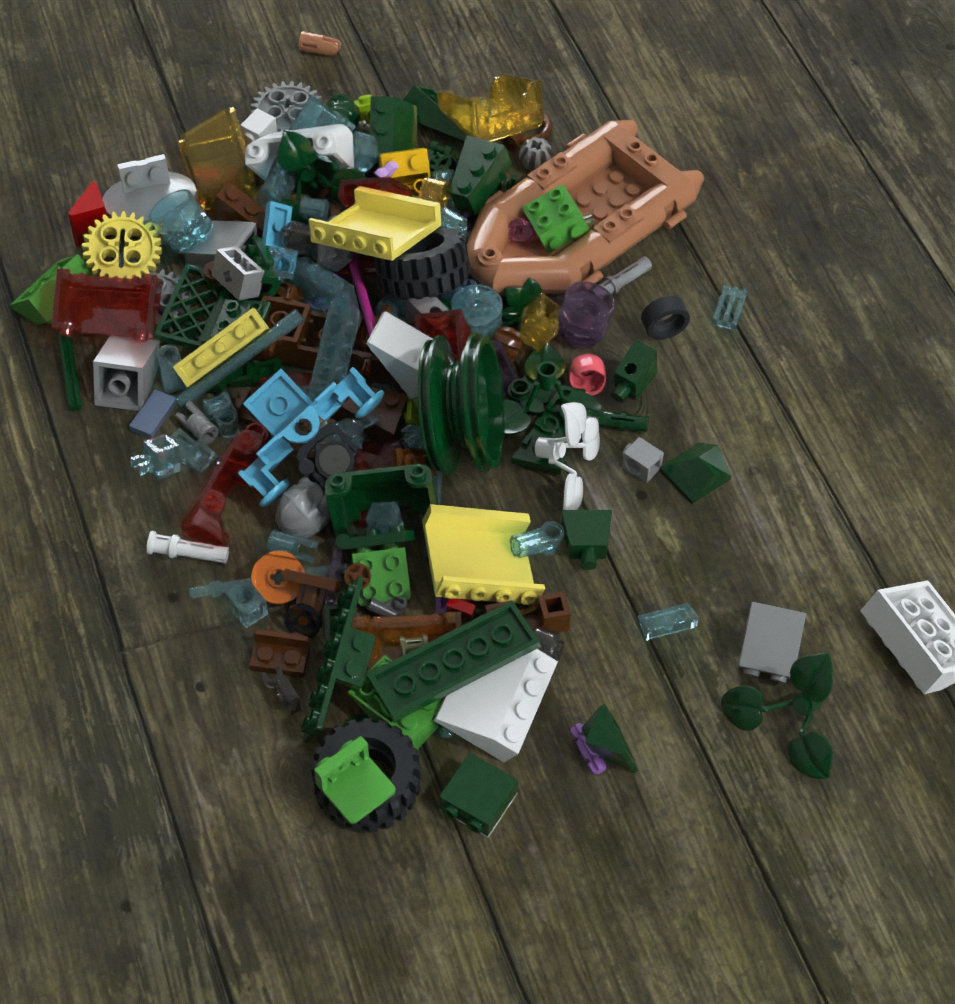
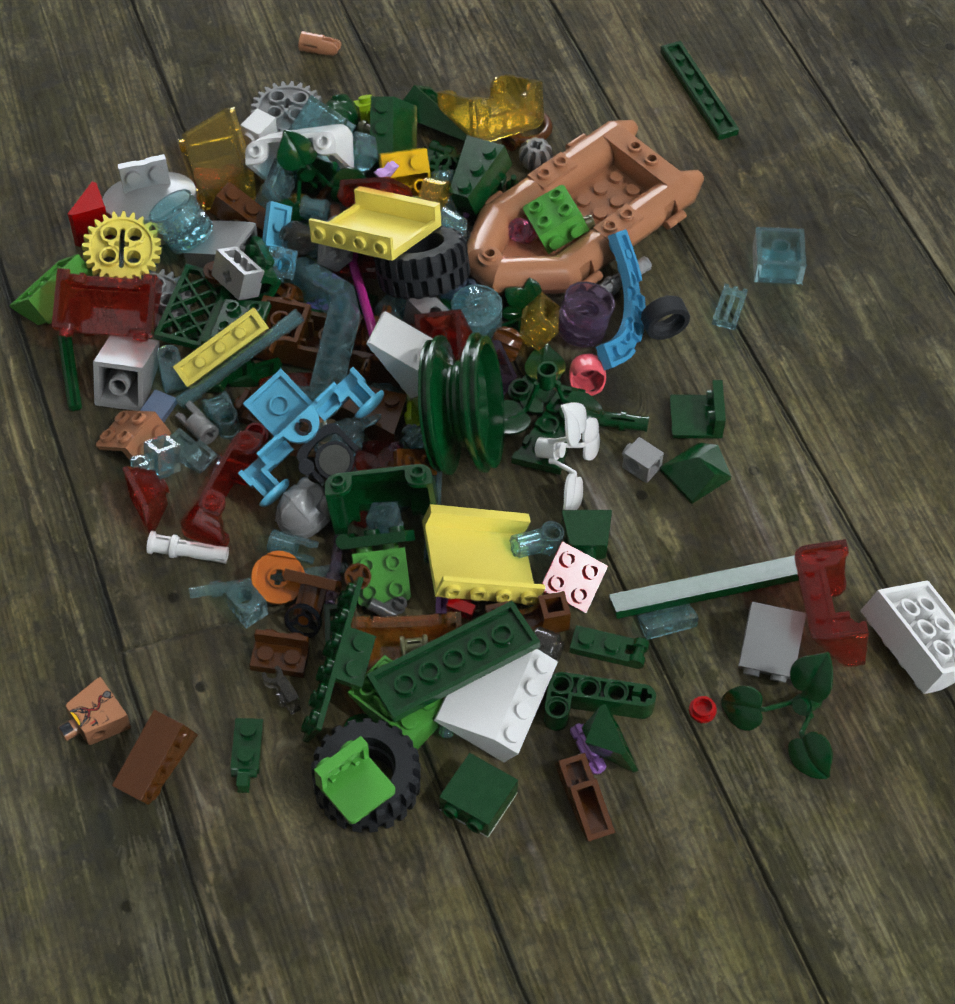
(94, 714): none -> nougat torso
(131, 431): none -> nougat bracket
(147, 495): none -> clear red slope
(154, 757): none -> reddish brown wedge
(246, 751): none -> dark green hinge
(576, 575): none -> hinge
(585, 797): none -> reddish brown slope
(602, 690): none -> dark green beam
(609, 647): none -> dark green plate
(622, 345): none -> dark azure plate
(635, 371): dark green torso -> none
(699, 90): none -> dark green tile
(699, 414): none -> dark green bracket
(702, 709): none -> red plate
(703, 587): none -> tile
(779, 255): none -> clear light blue brick
(821, 577): none -> clear red windscreen

